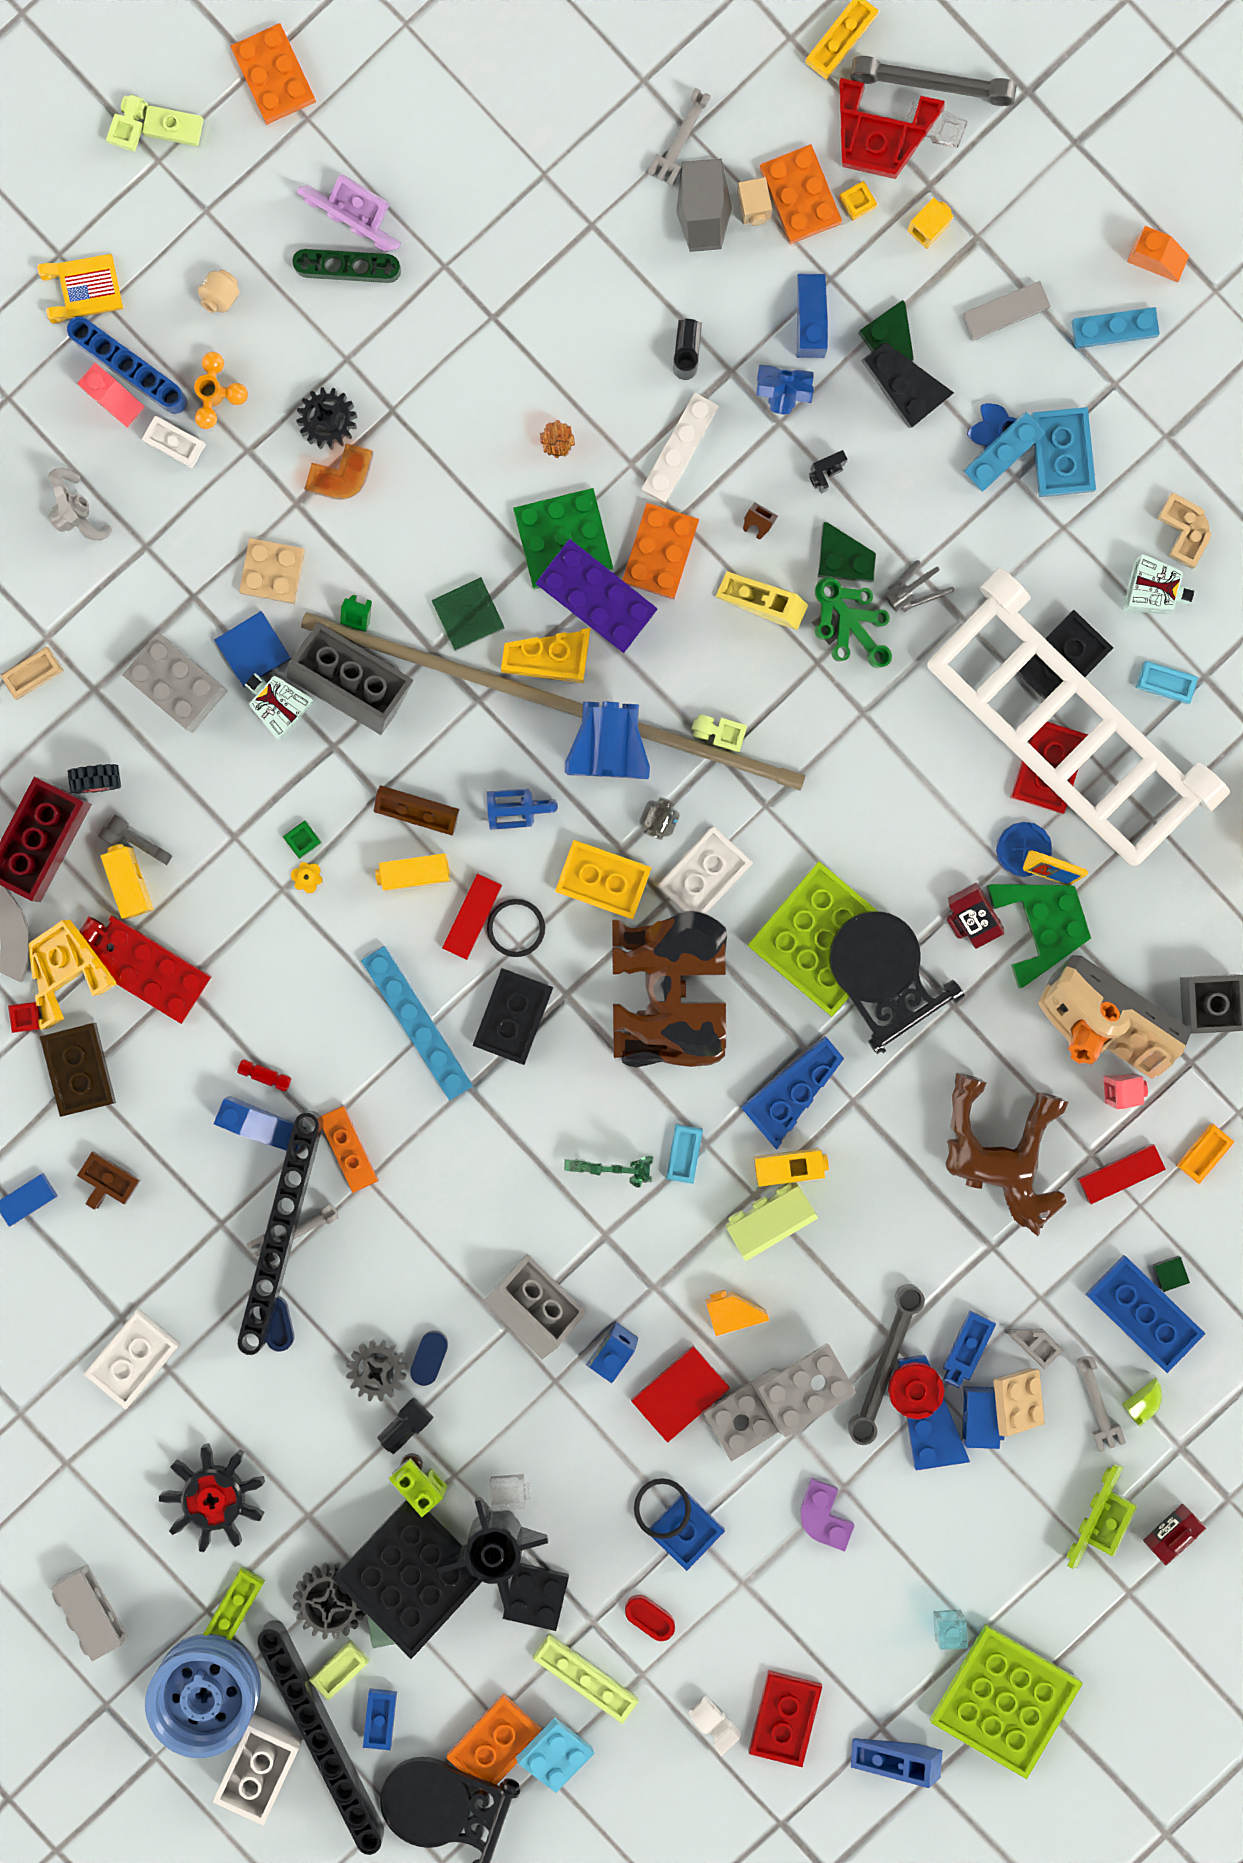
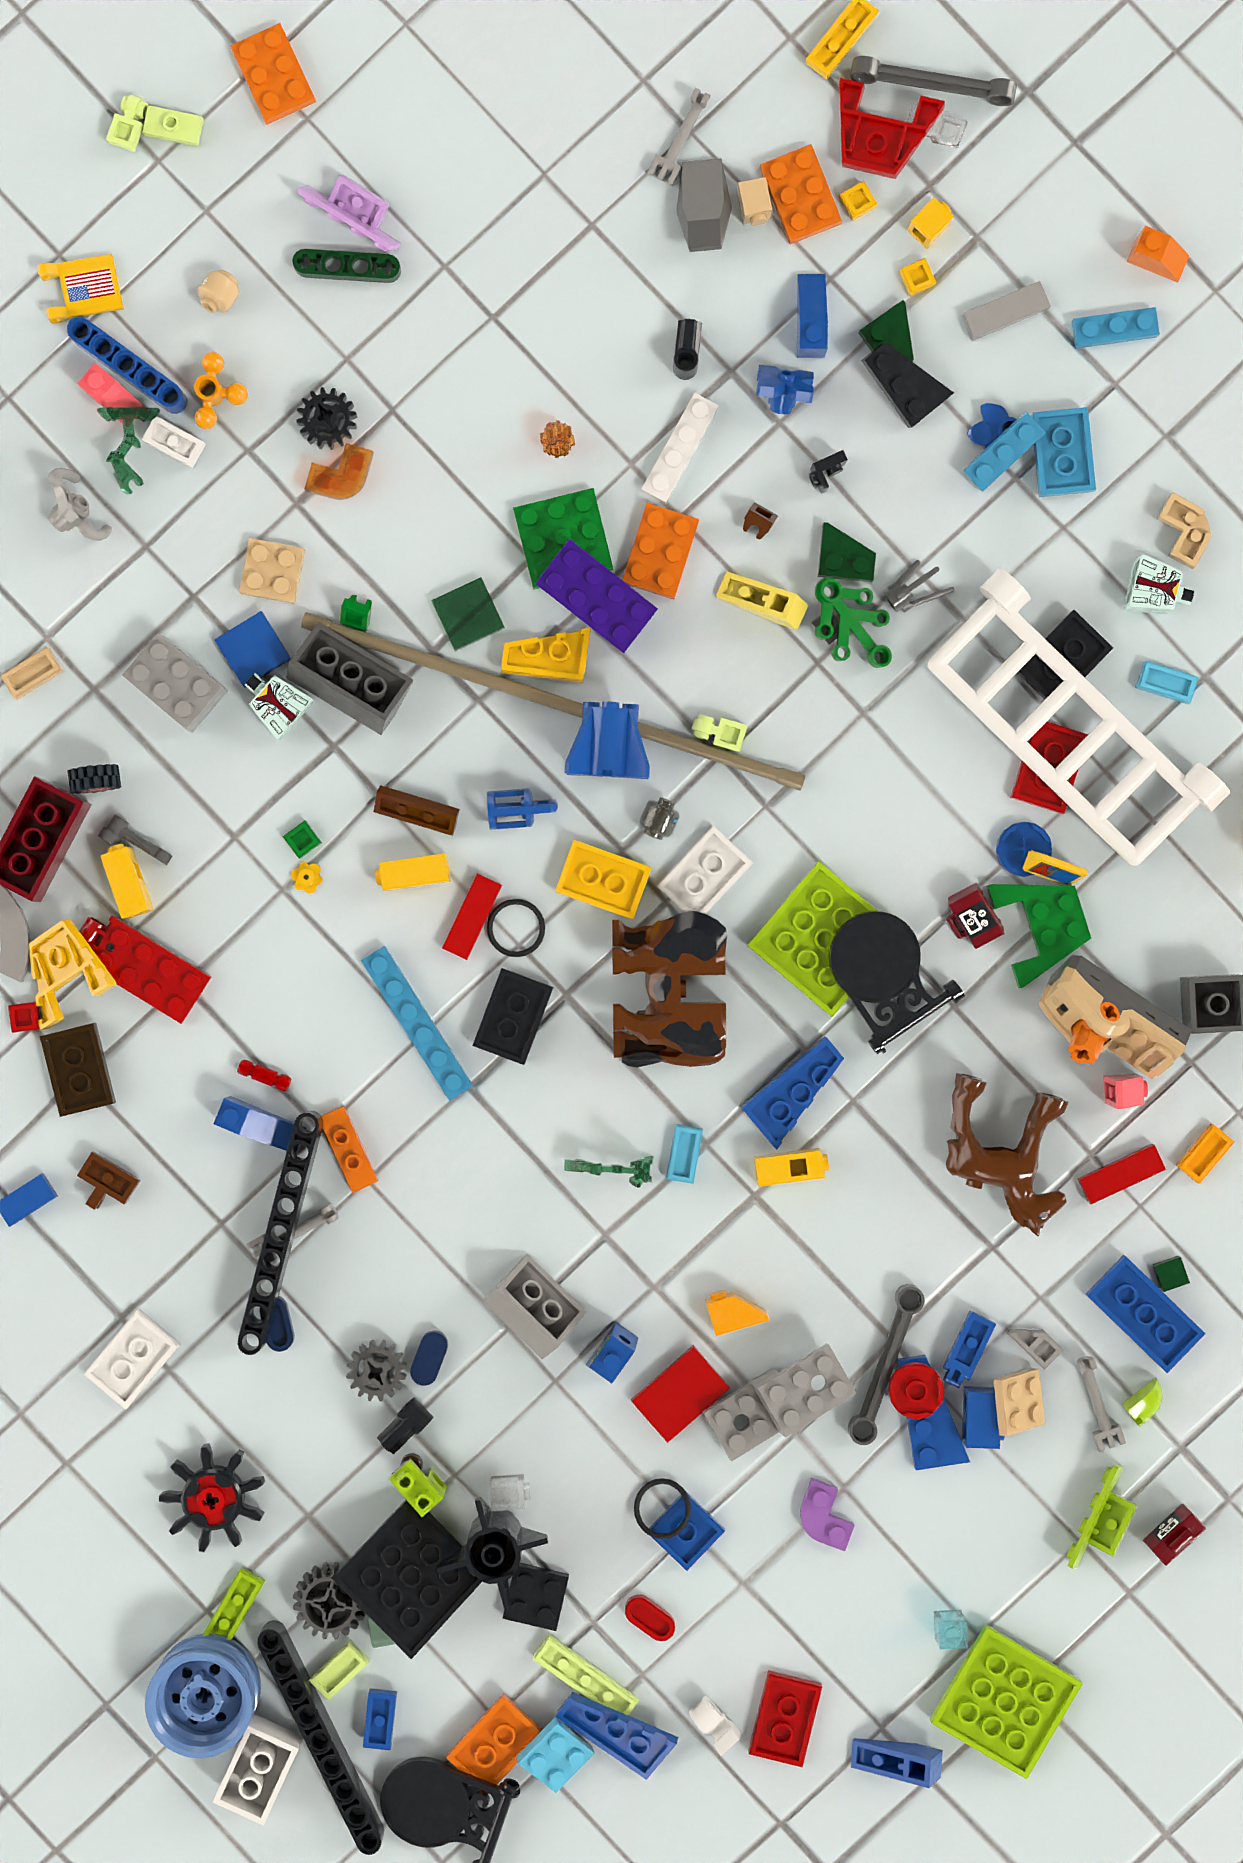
(88, 1613): light grey brick -> none
(123, 471): none -> clear green piece
(621, 1736): none -> blue wing
(770, 1220): yellowish green slope -> none
(917, 277): none -> yellow tile

